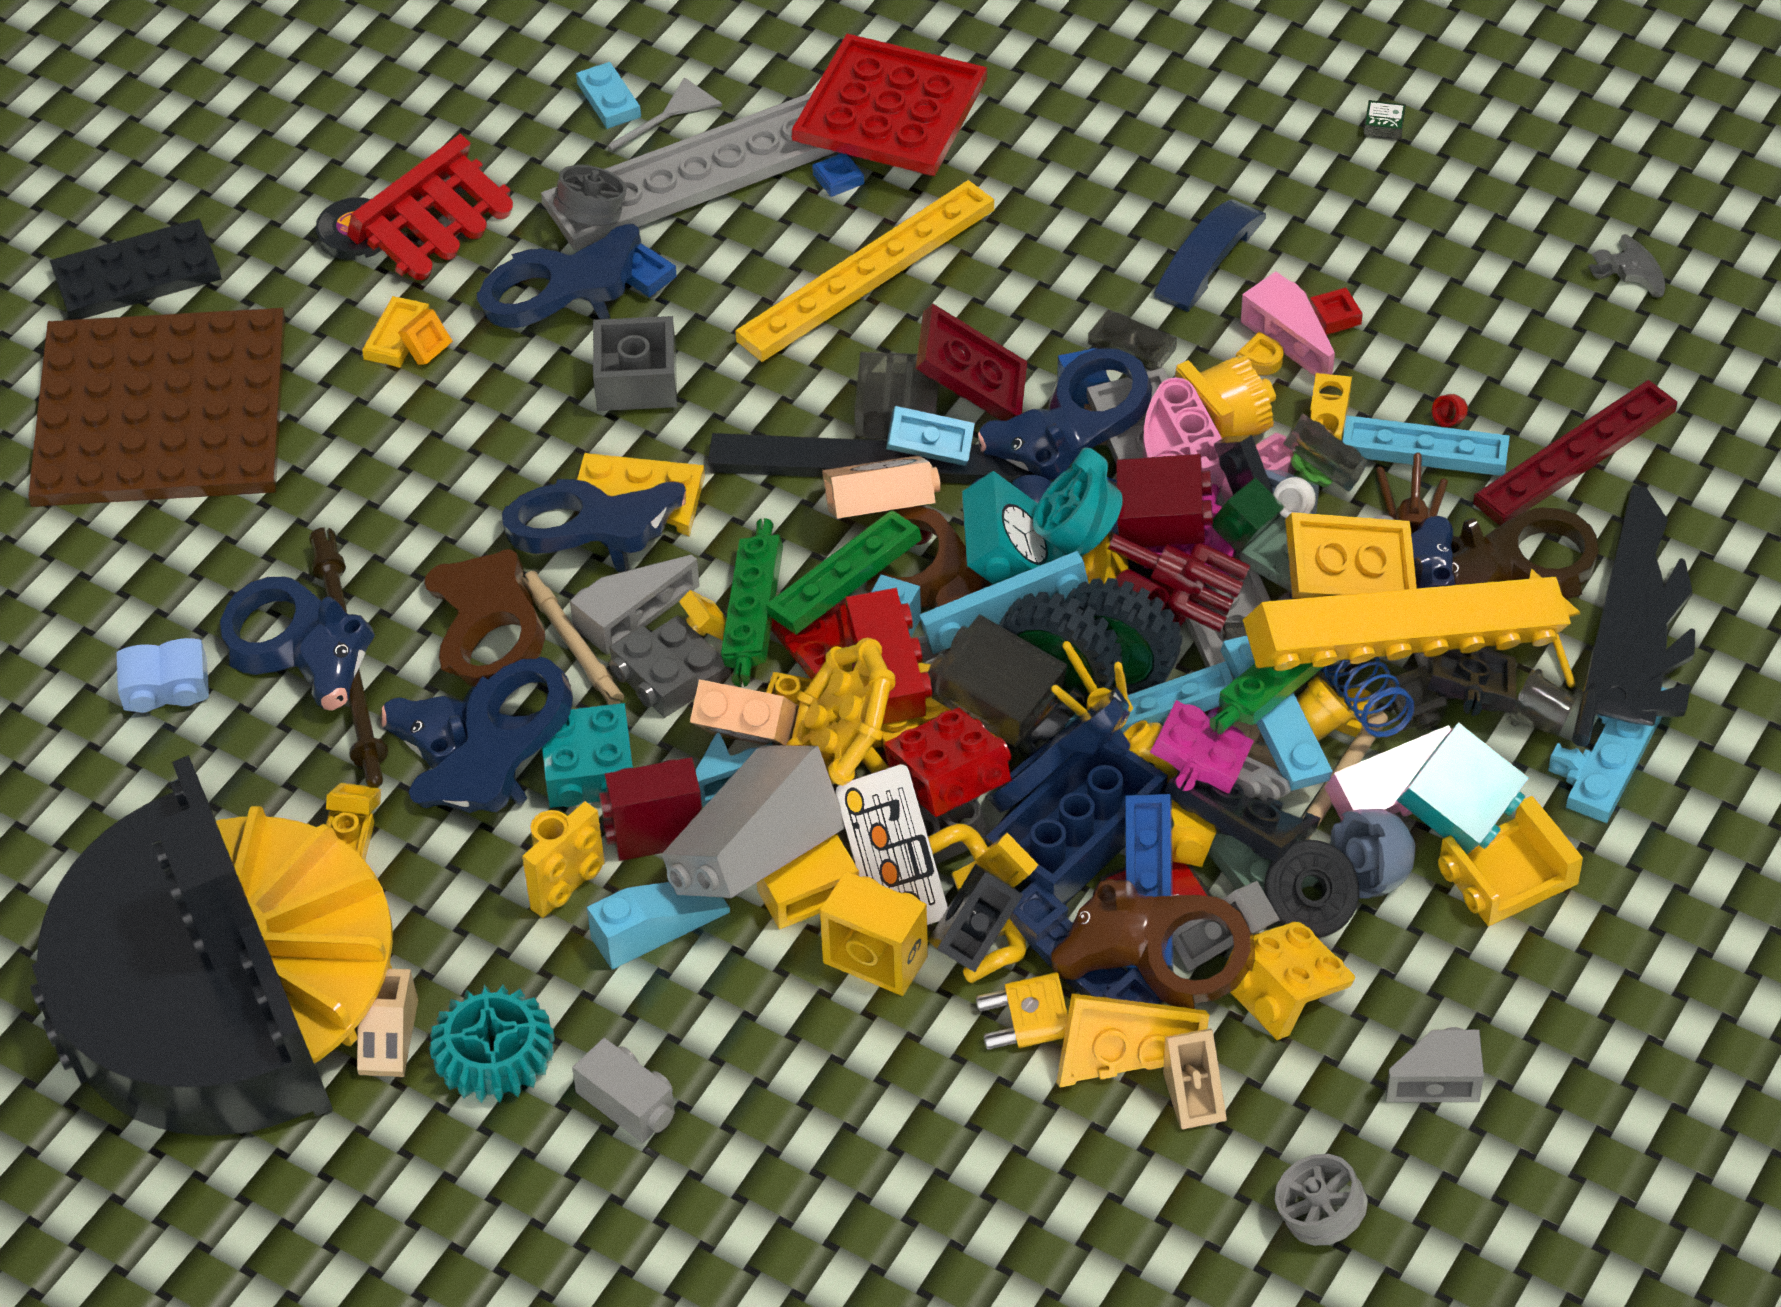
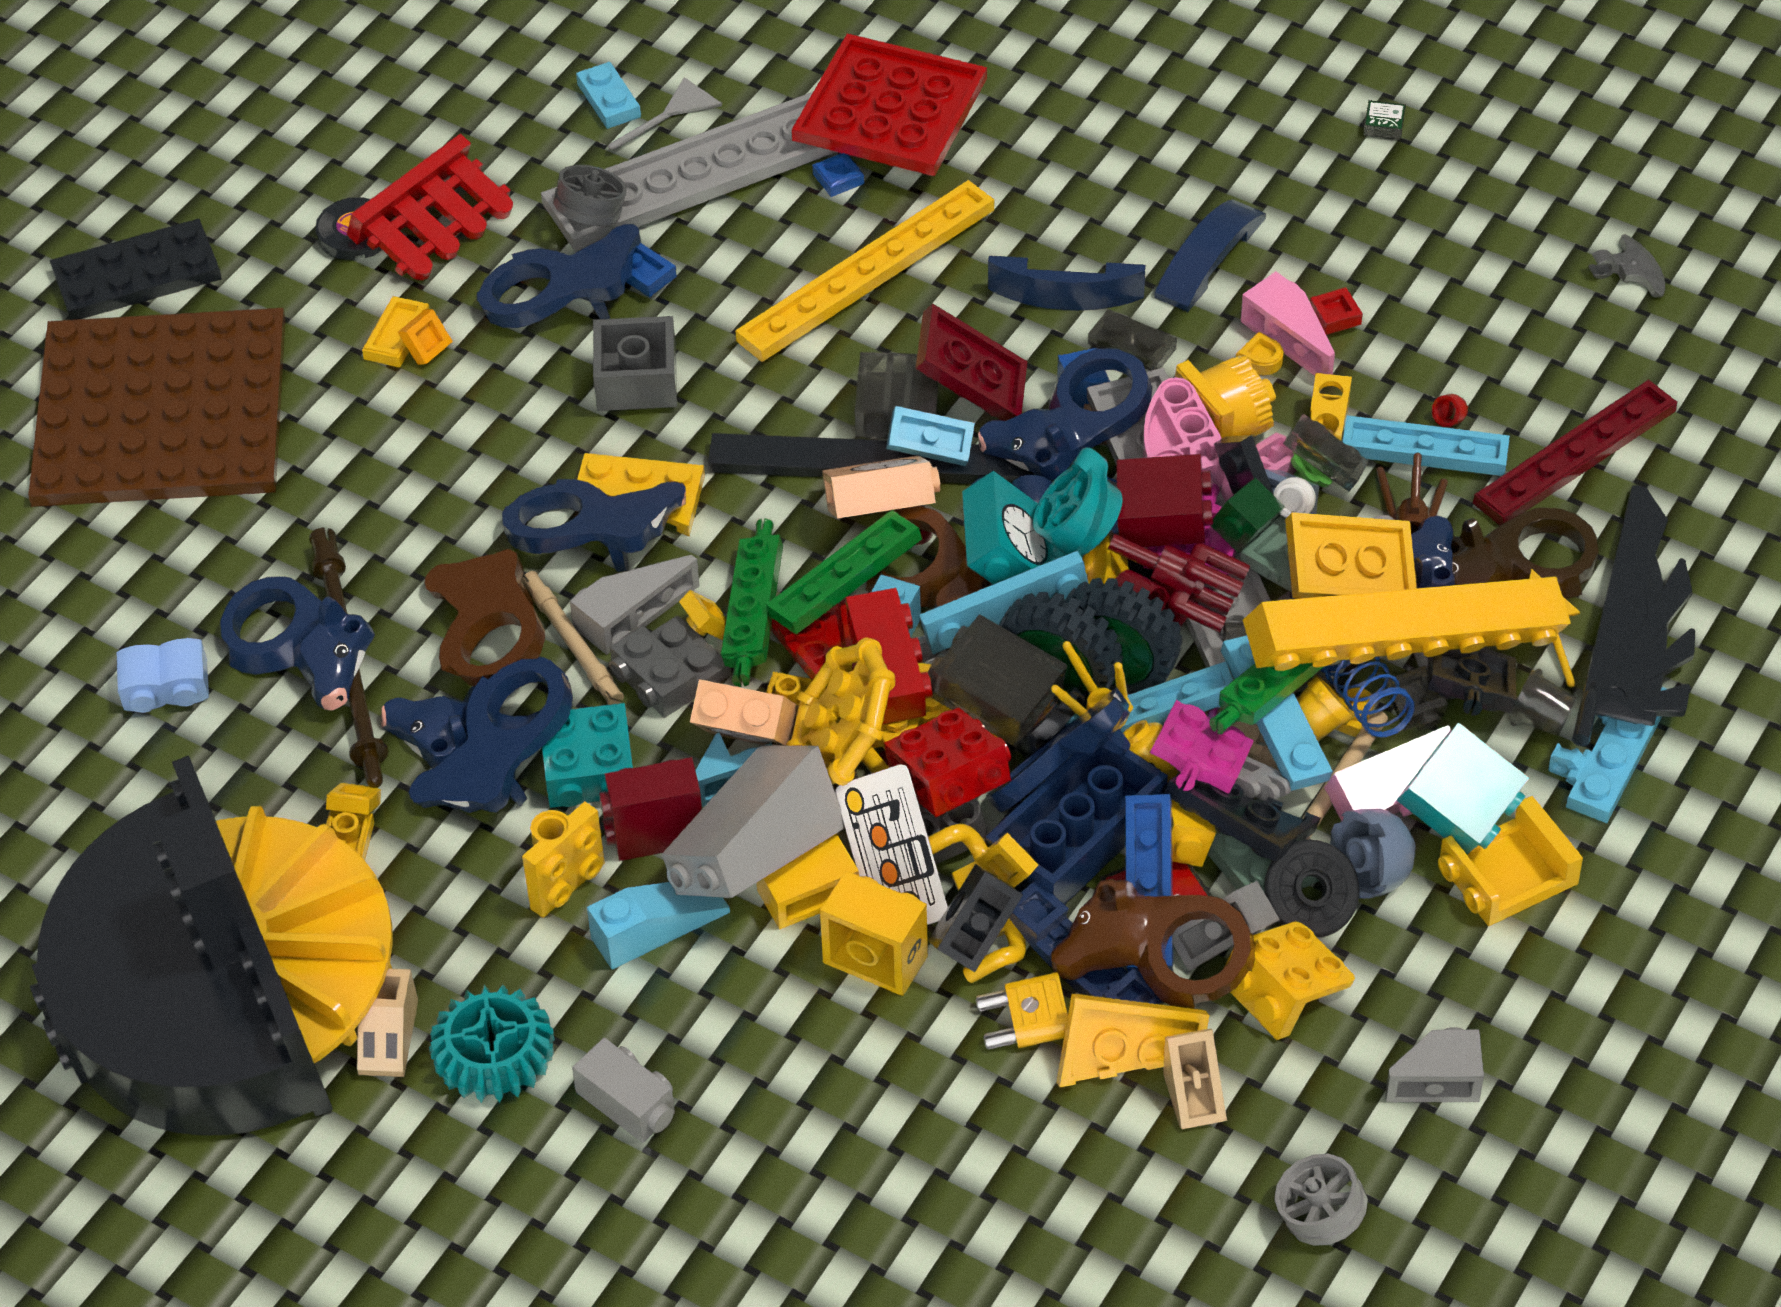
(1066, 289): none -> dark blue slope

